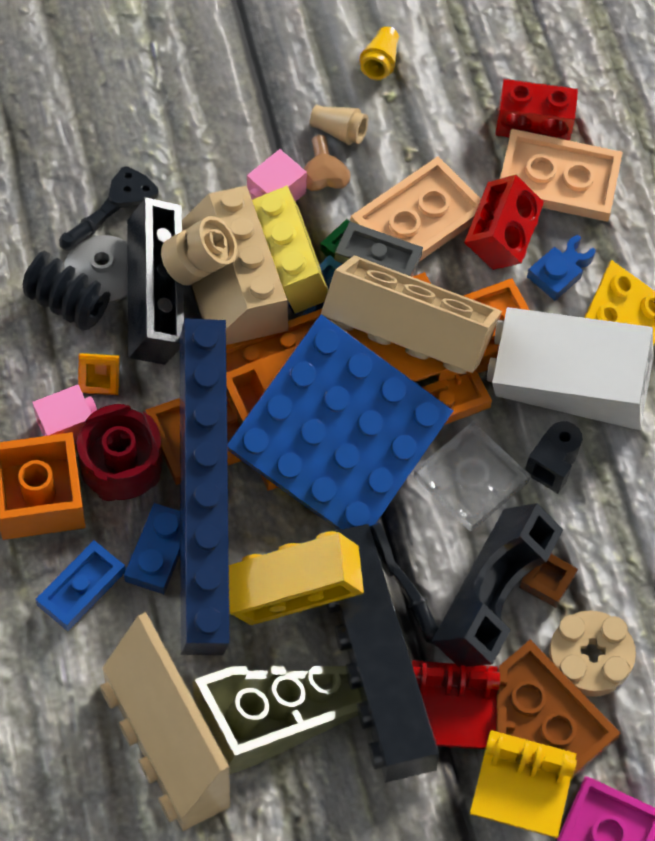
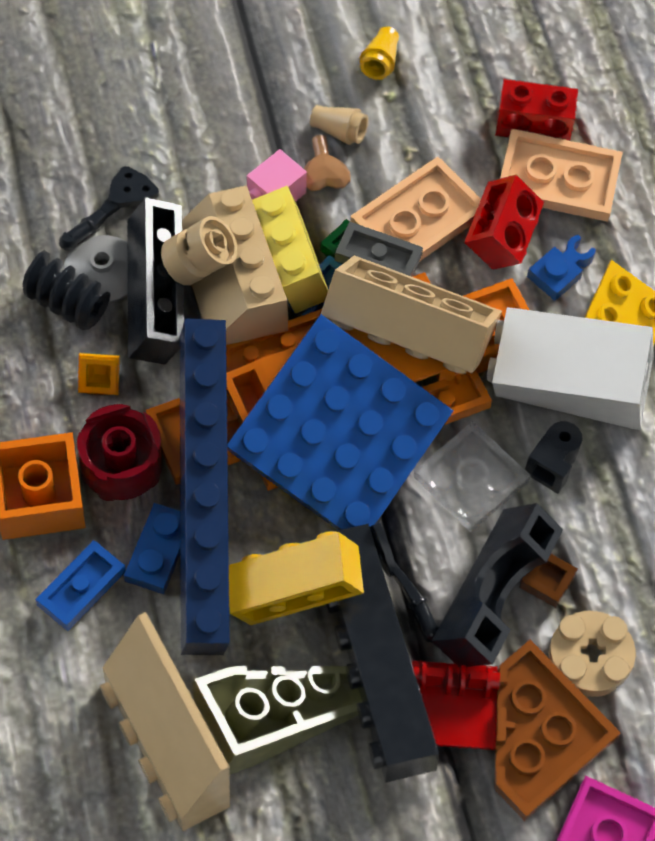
(63, 412): bright pink brick -> none
(523, 784): yellow hinge -> none

